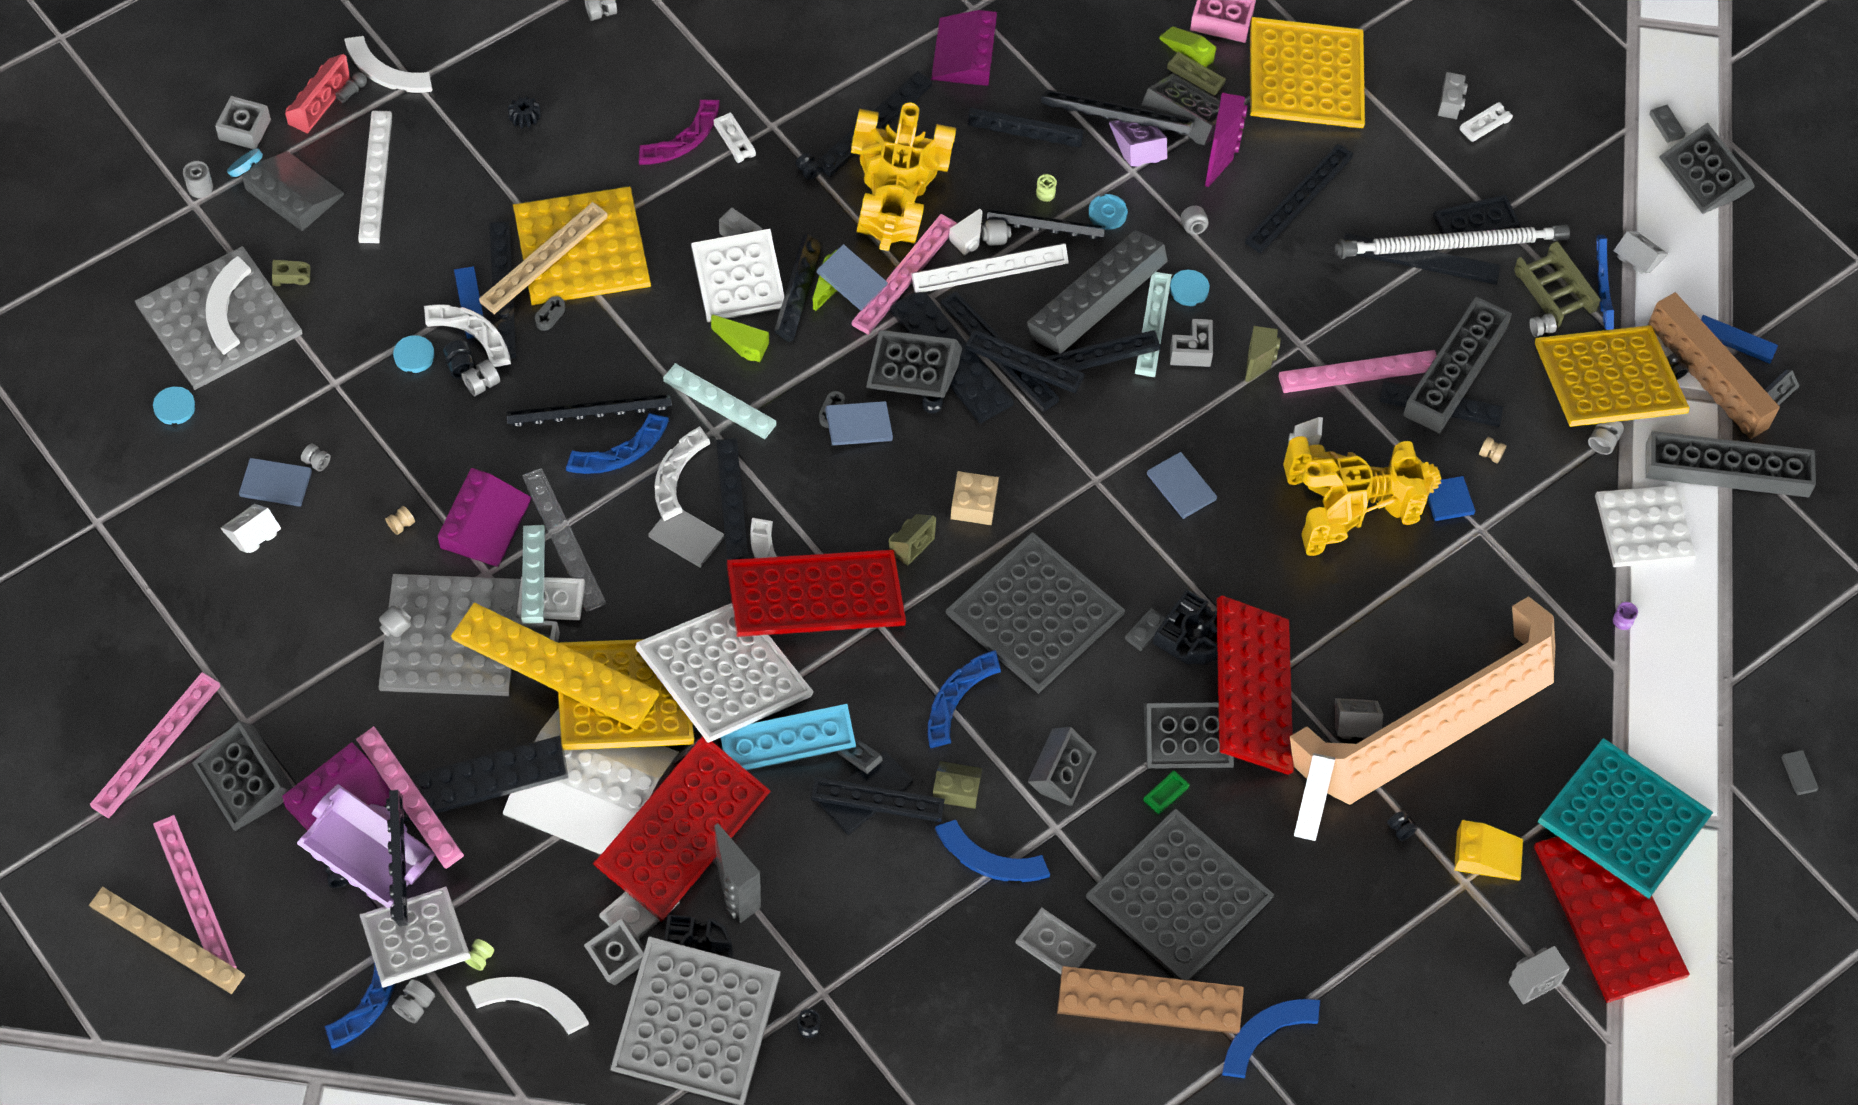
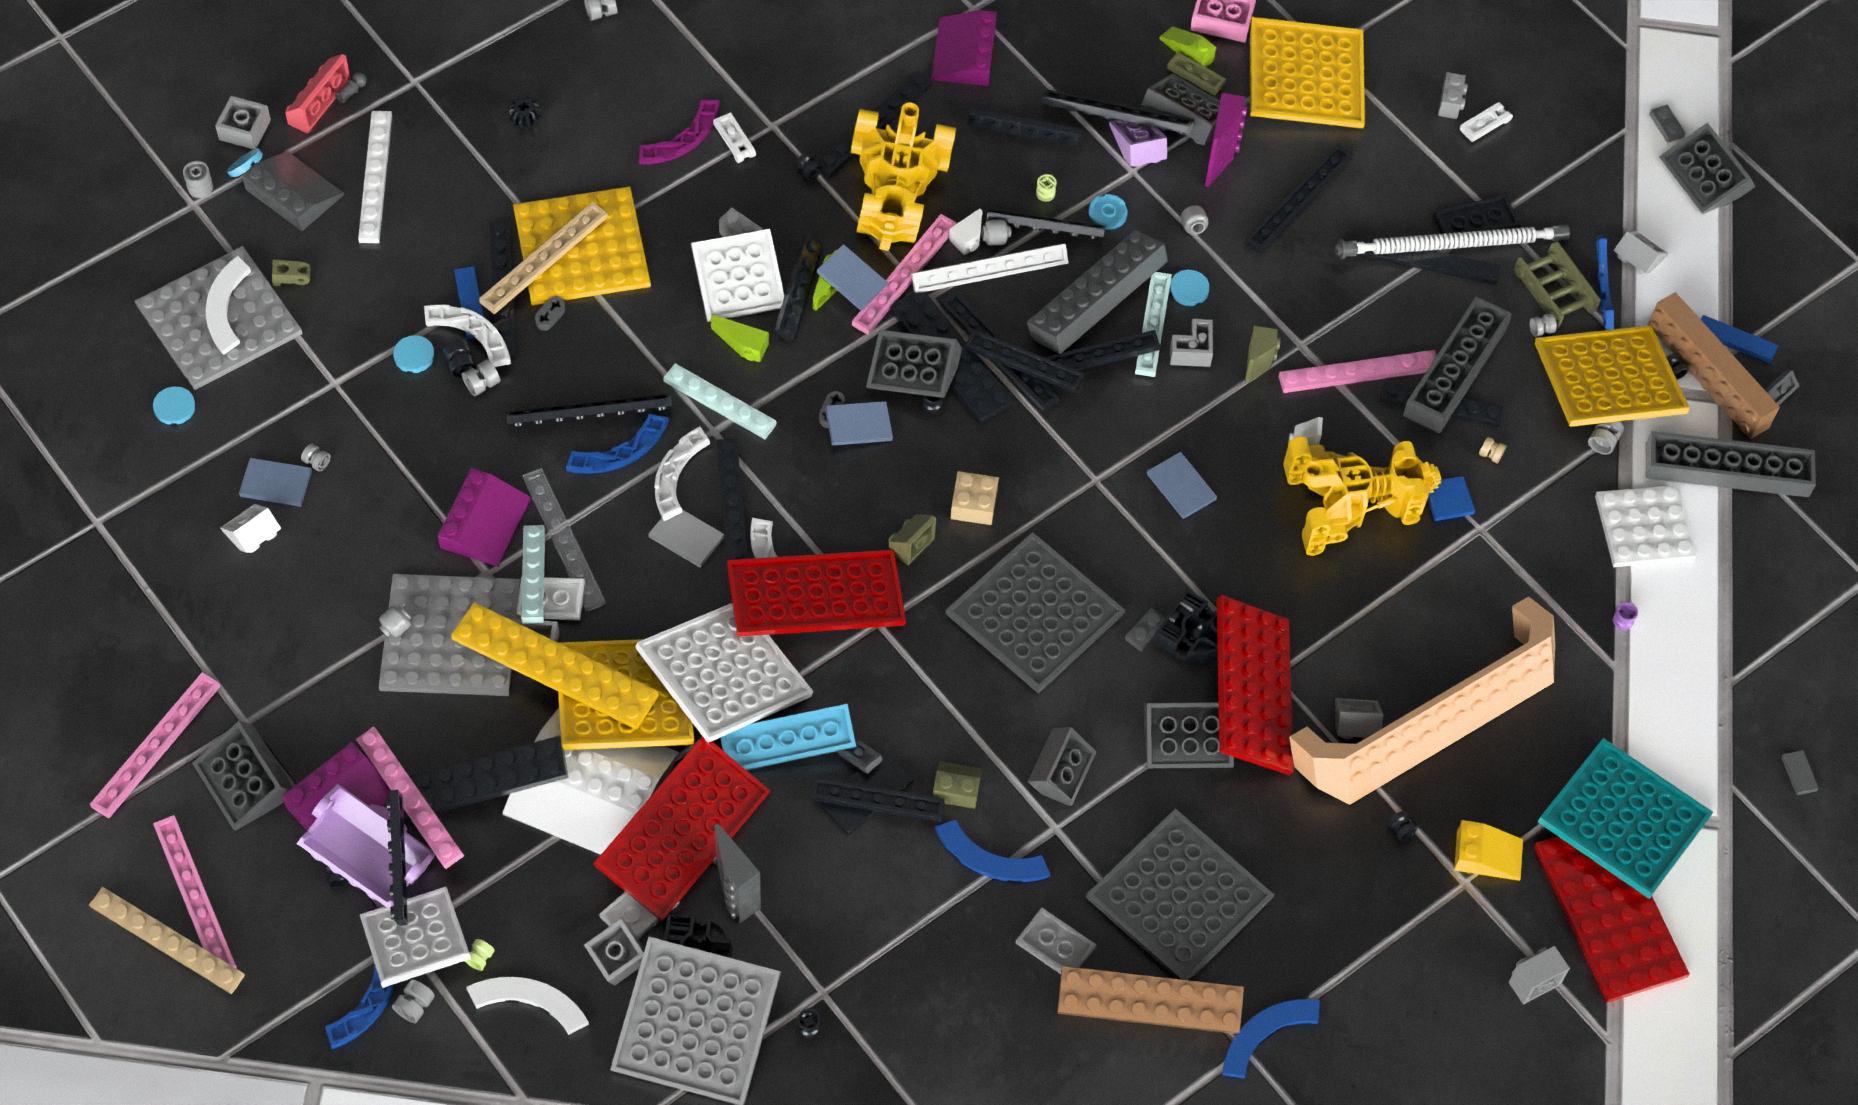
(383, 74): white tile -> none
(400, 520): tan wheel -> none
(953, 691): blue tile -> none
(1166, 792): green tile -> none
(1314, 796): white tile -> none

